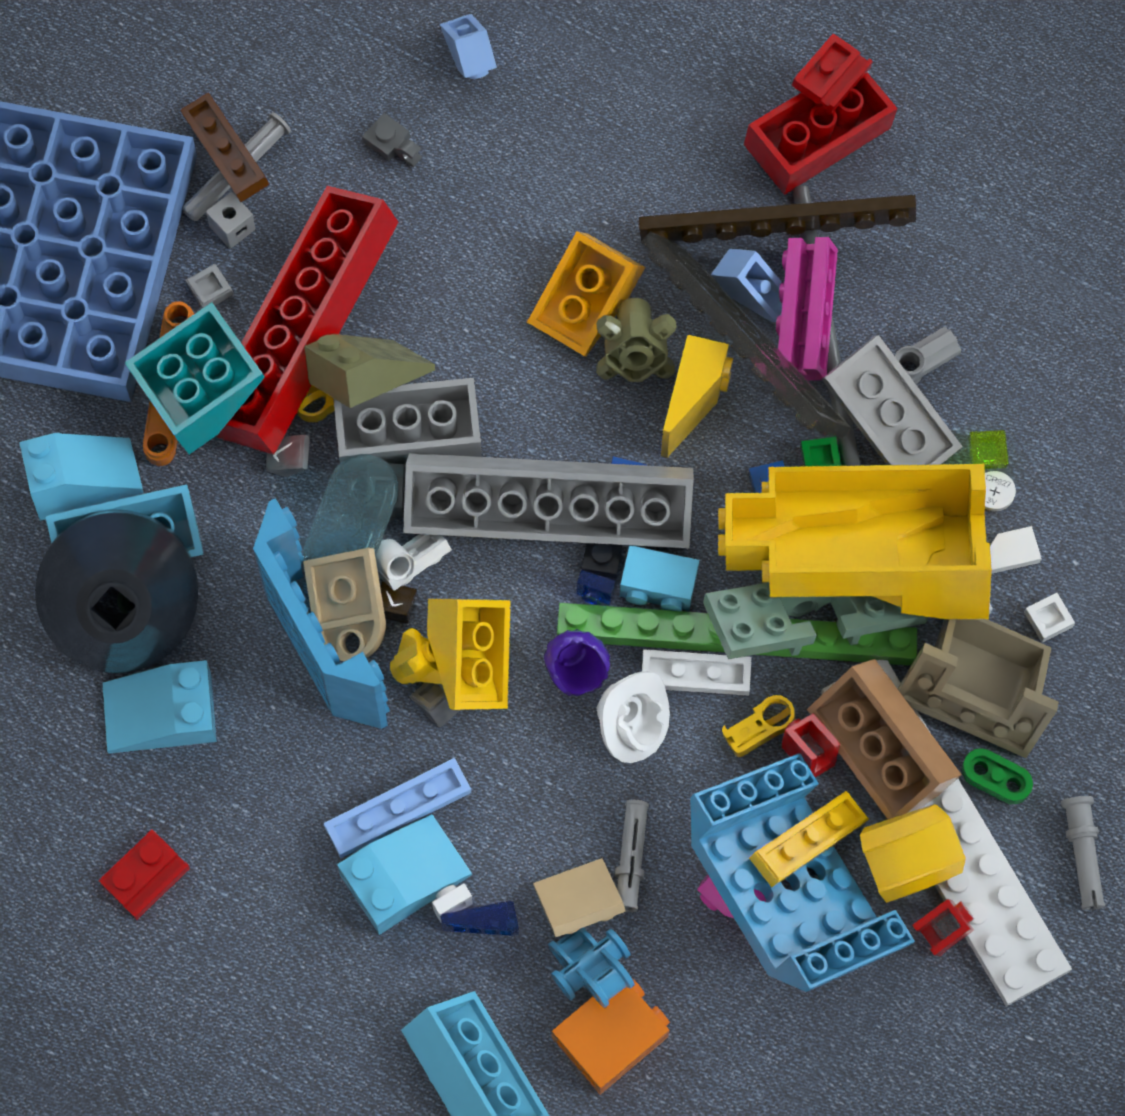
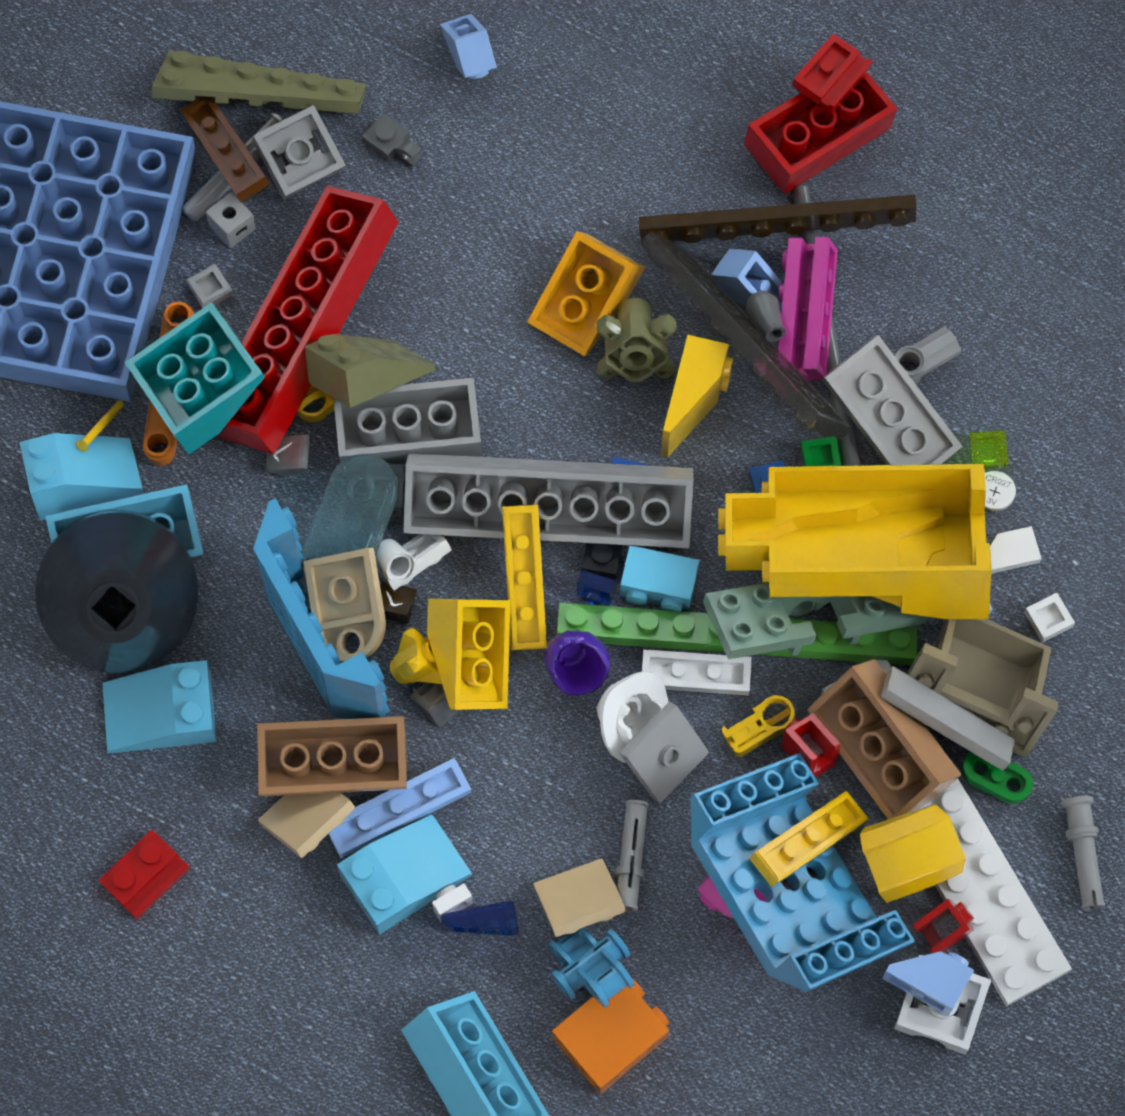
(83, 444): none -> yellow piece
(193, 75): none -> olive wing
(305, 819): none -> tan tile
(306, 157): none -> light grey brick
(332, 756): none -> medium nougat slope
(524, 577): none -> yellow tile
(664, 752): none -> light grey plate
(765, 313): none -> dark grey cone
(932, 978): none -> light blue slope
(947, 718): none -> light grey tile
(950, 1029): none -> white brick

